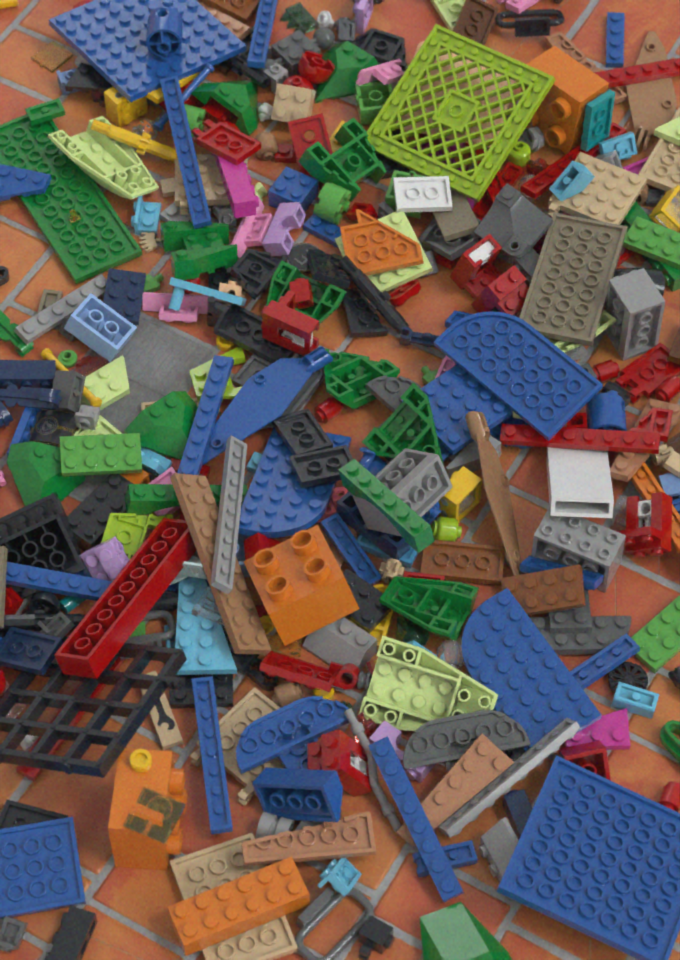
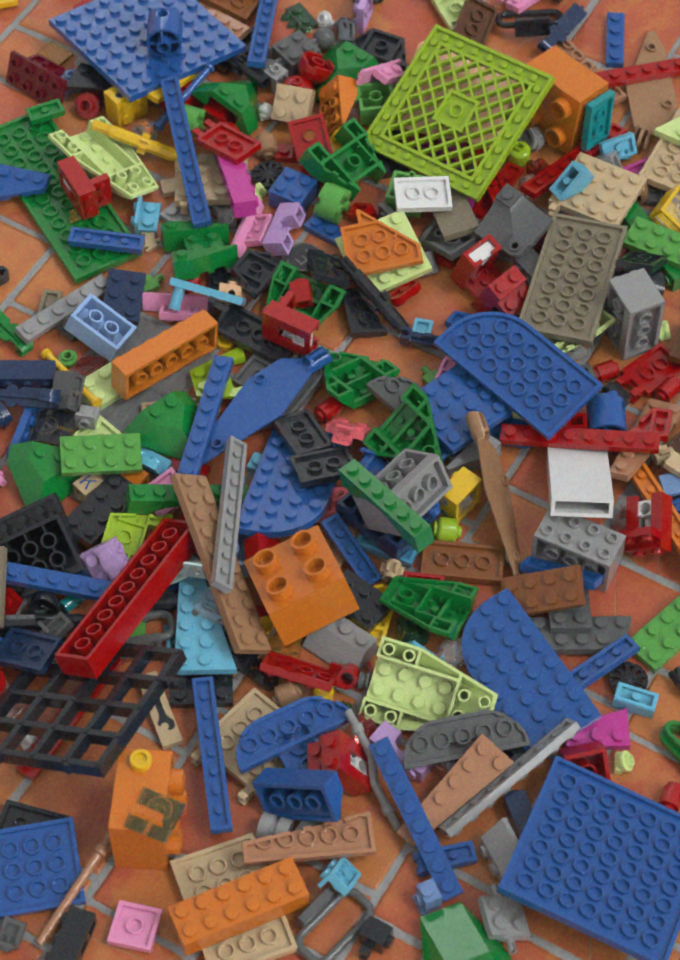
(36, 77): none -> dark red bracket
(83, 192): none -> red brick
(86, 485): none -> tan brick
(87, 105): none -> red plate
(99, 851): none -> nougat bar
(106, 240): none -> blue plate
(135, 926): none -> bright pink plate
(164, 354): none -> orange brick
(267, 175): none -> black wheel
(337, 100): none -> orange slope
(345, 432): none -> coral plate
(422, 325): none -> medium azure plate
(427, 897): none -> medium blue brick
(503, 919): none -> light grey plate
(563, 27): none -> dark blue piece
(623, 762): none -> yellowish green plate
(637, 260): none -> black plate
(665, 331): none -> yellowish green plate

